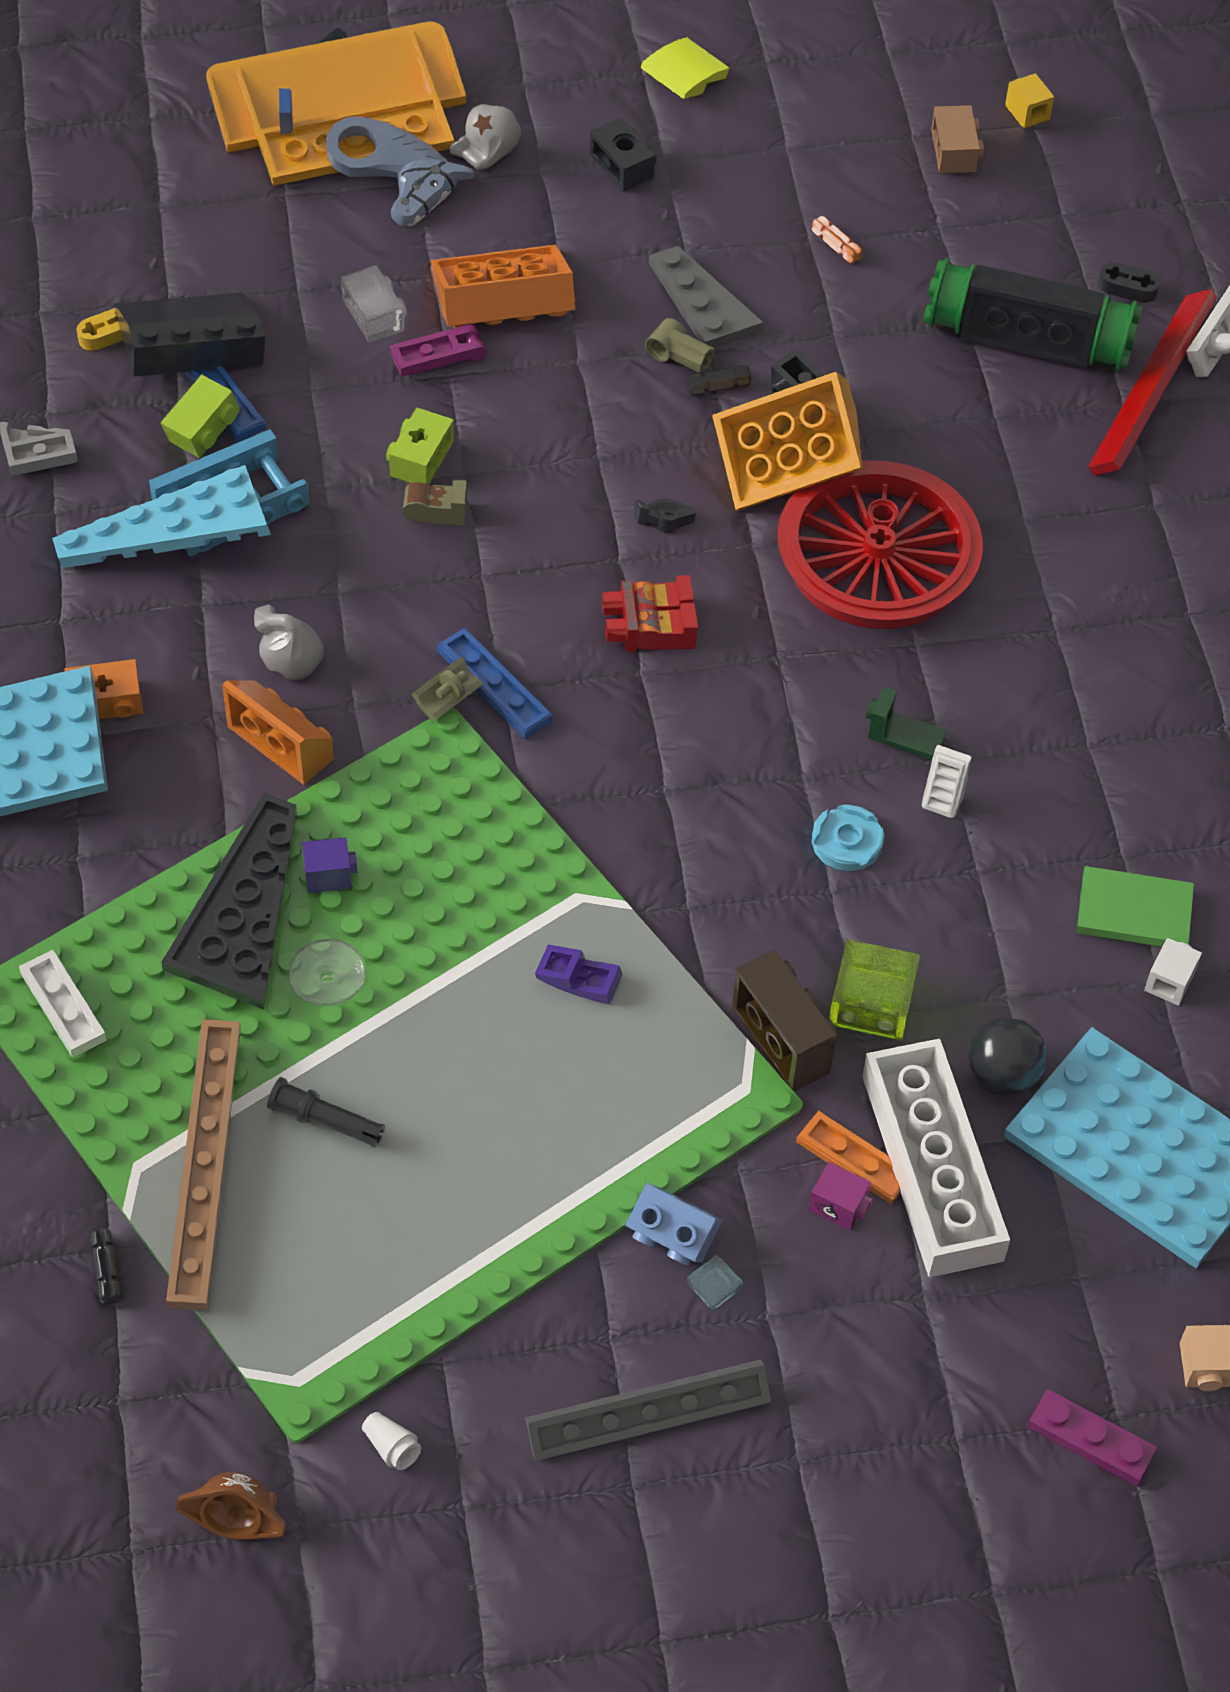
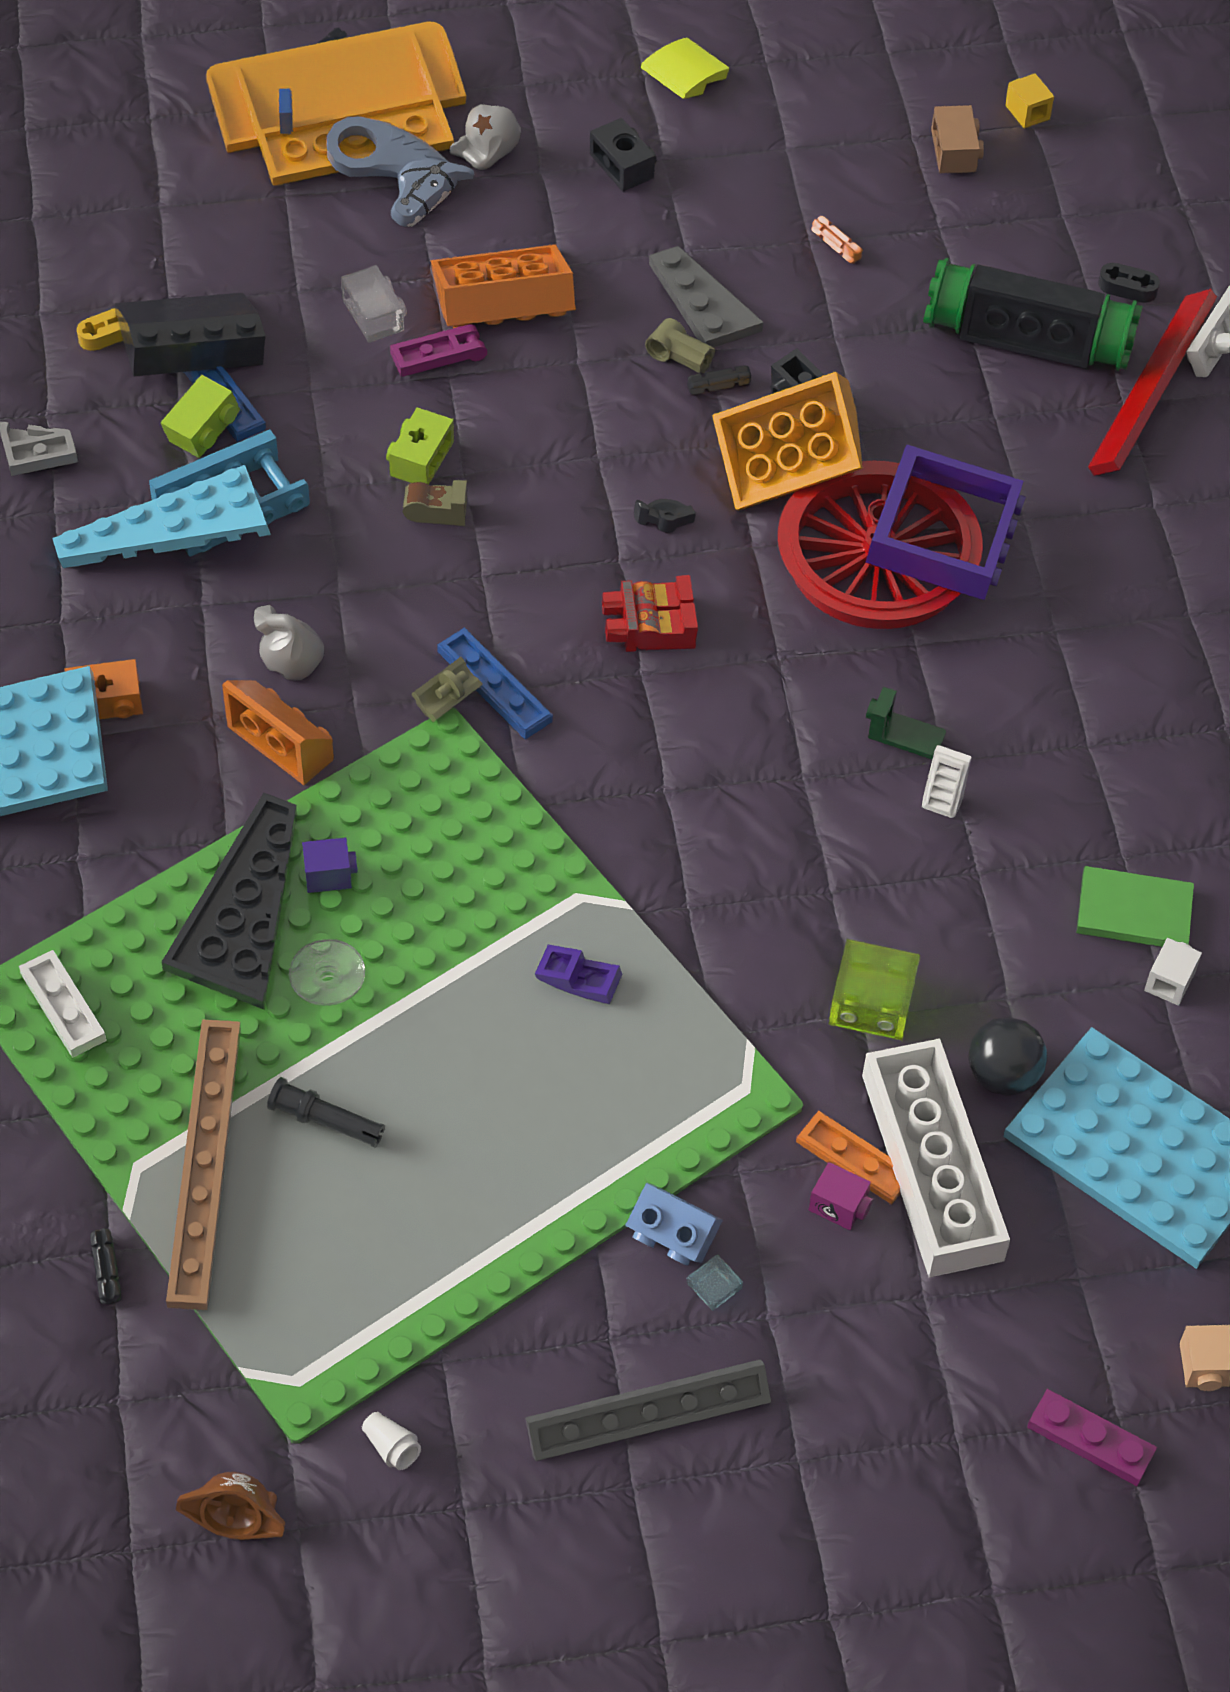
(784, 1020): dark brown brick -> none
(847, 838): medium azure tile -> none
(933, 566): none -> dark purple window

